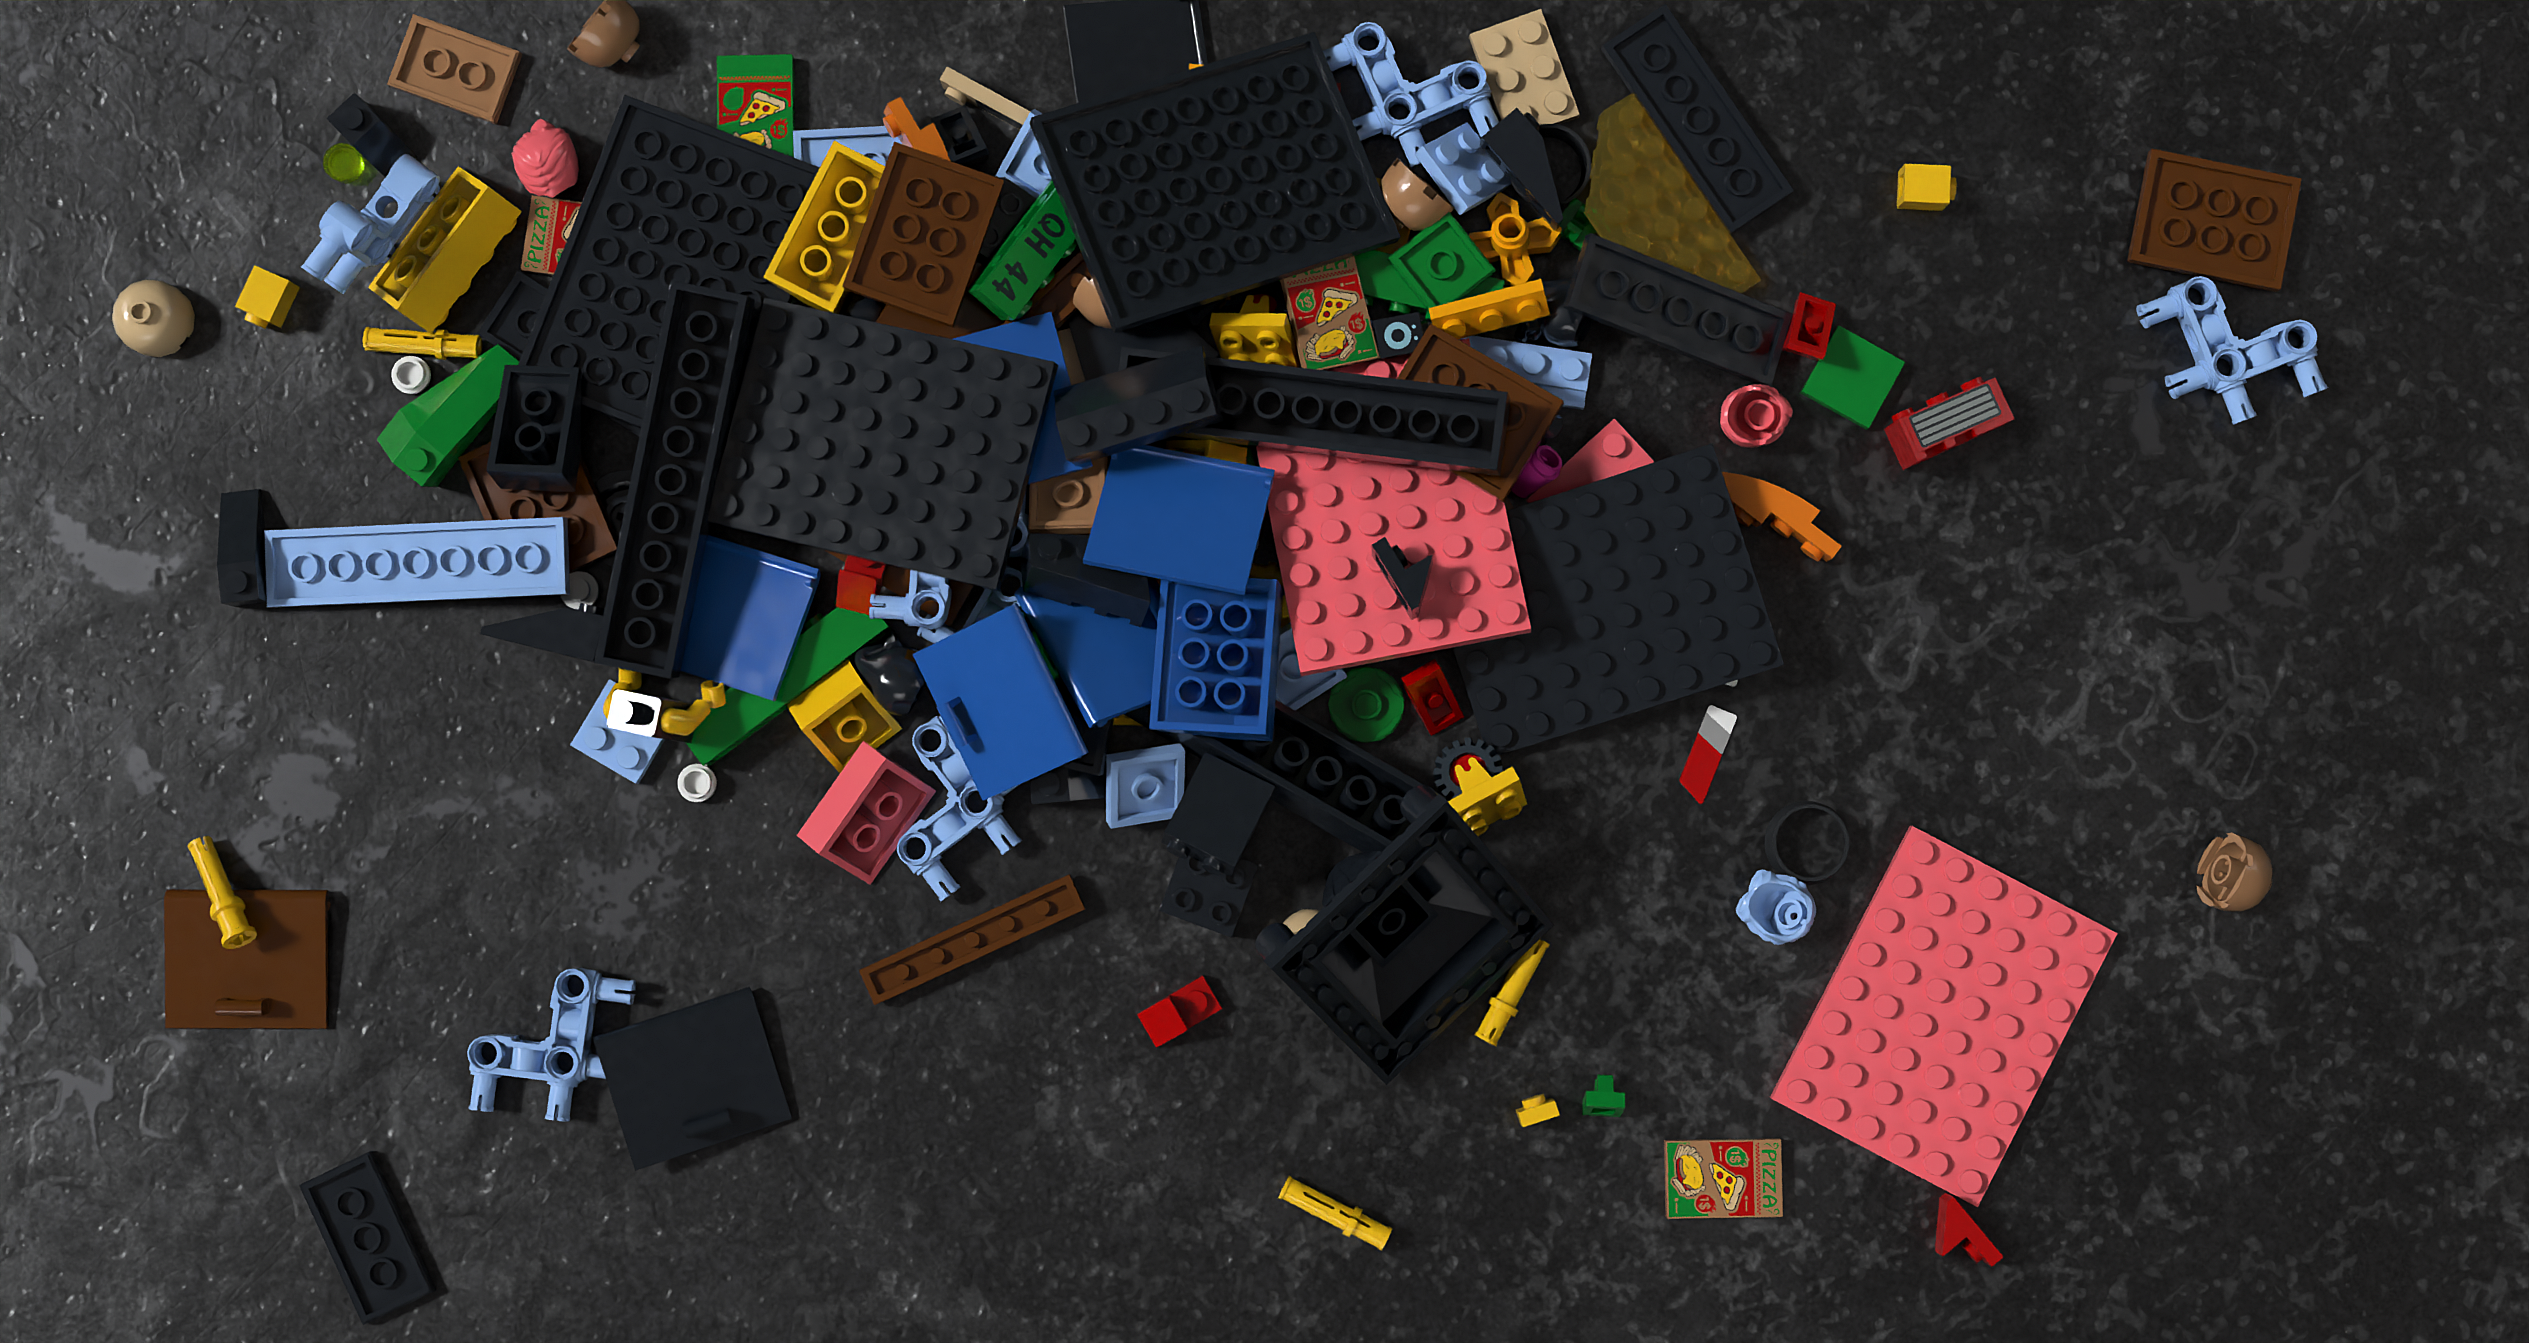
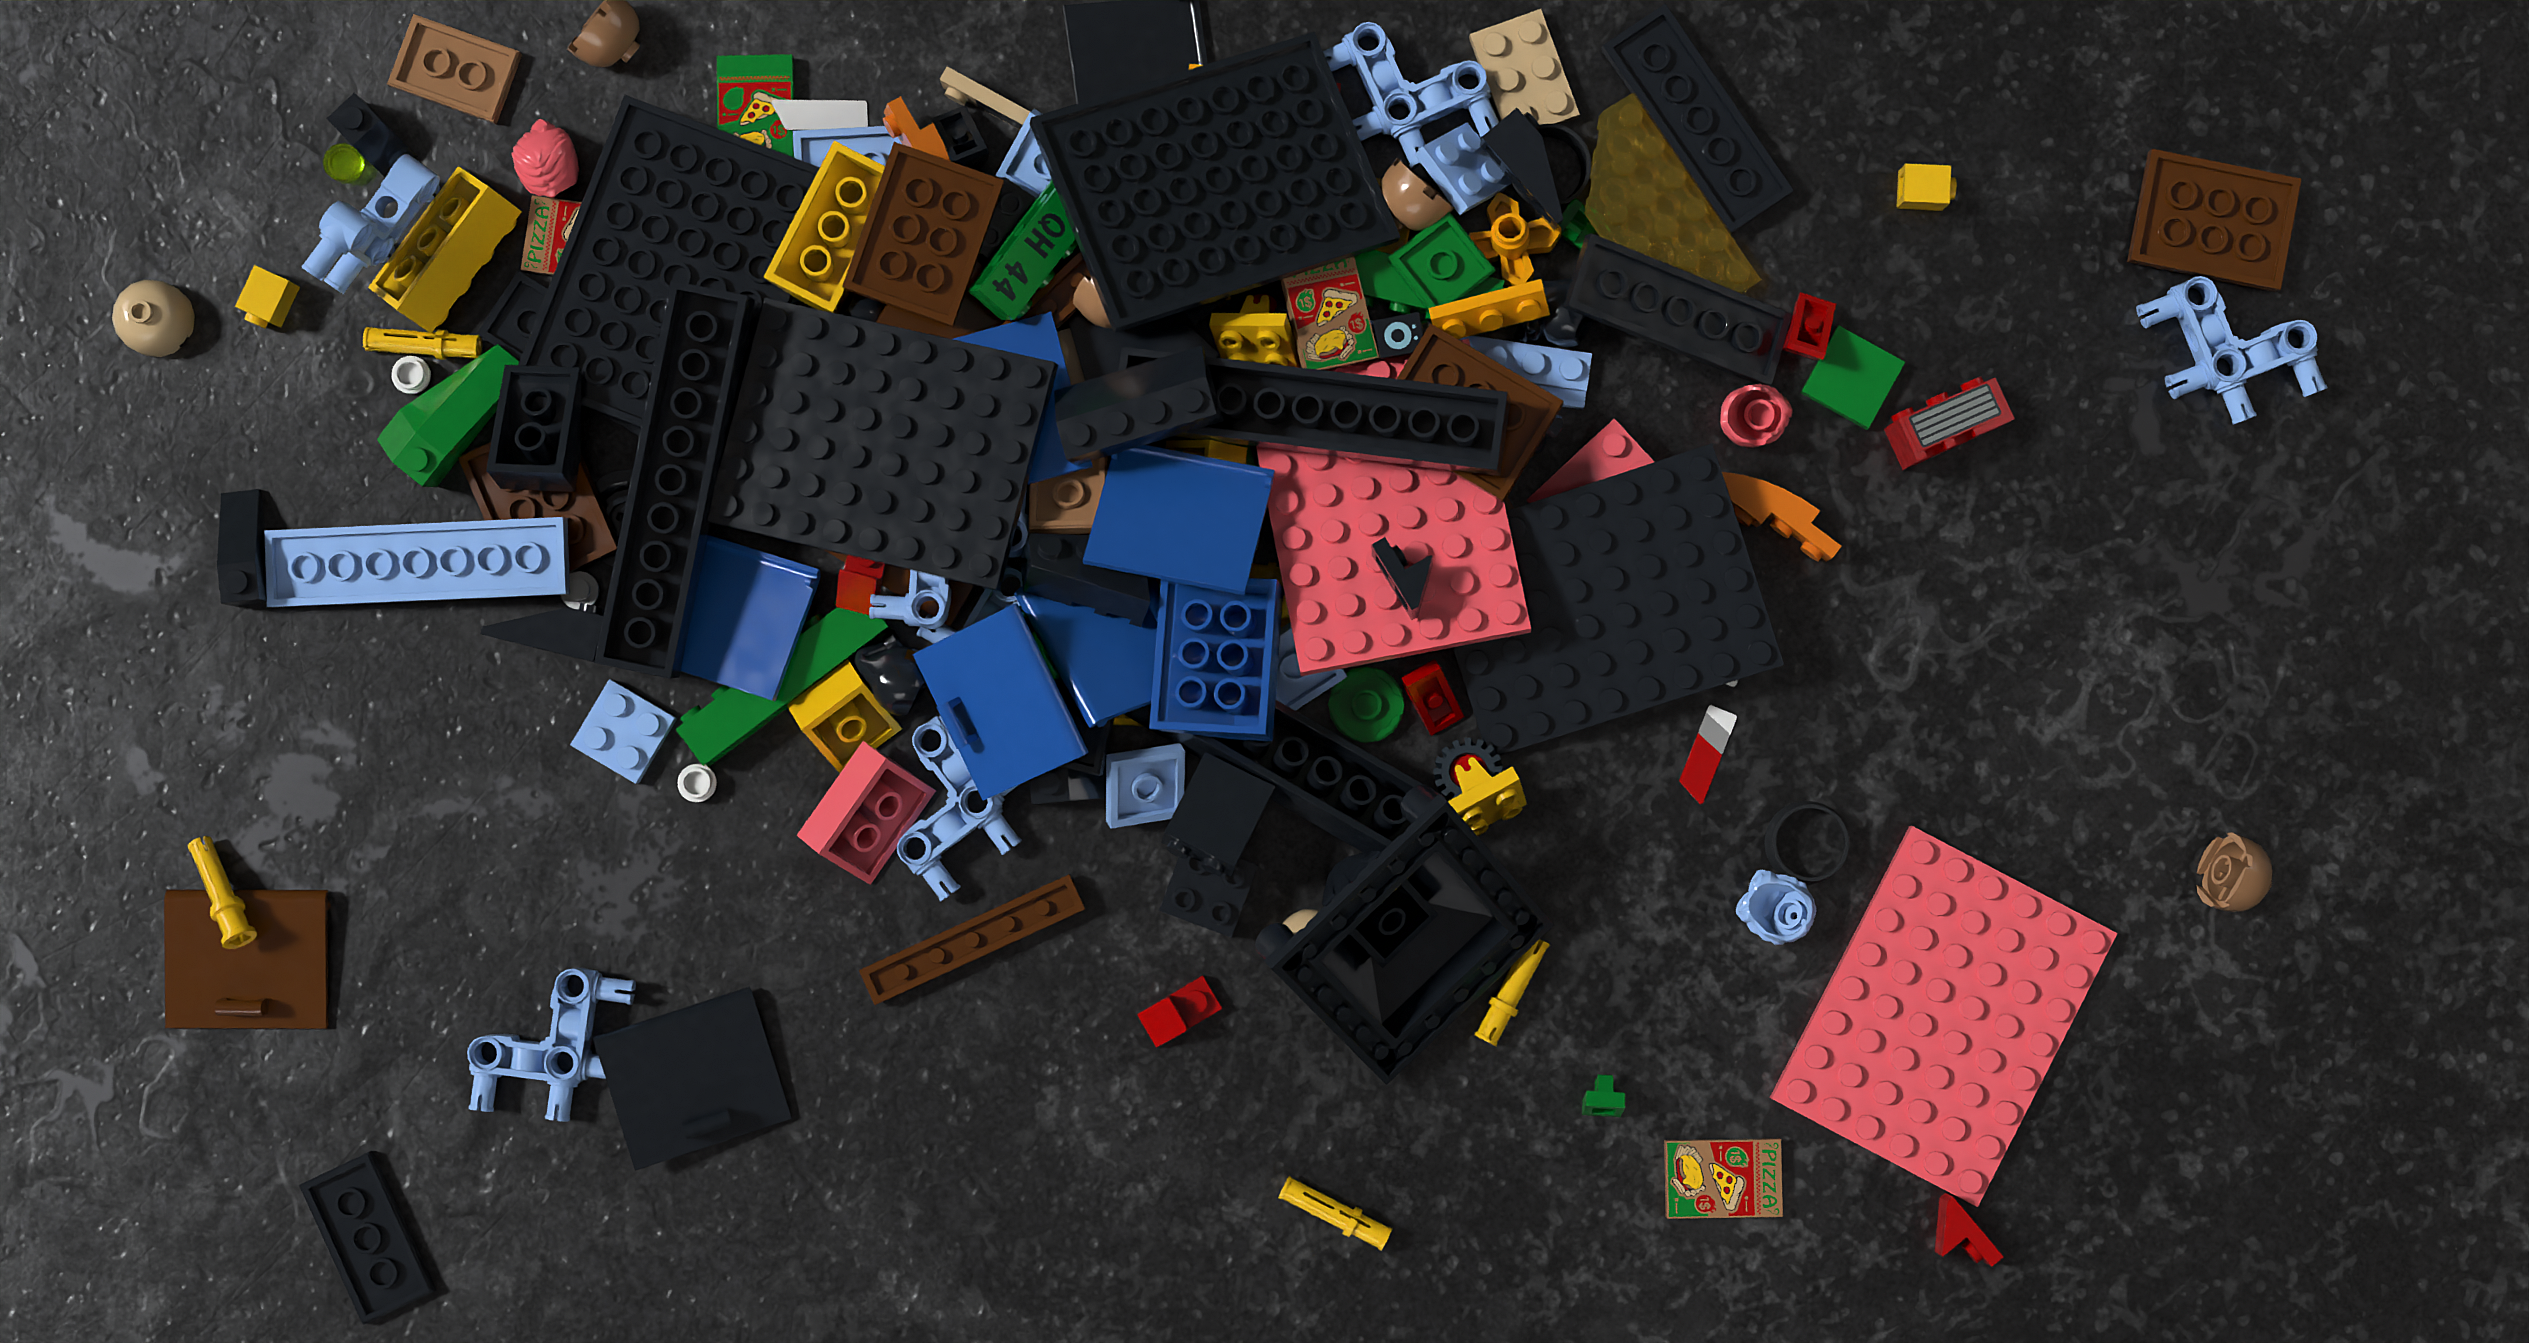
(658, 715): torso -> none
(821, 114): none -> white sticker
(1536, 1110): yellow plate -> none
(1539, 471): dark pink cone -> none

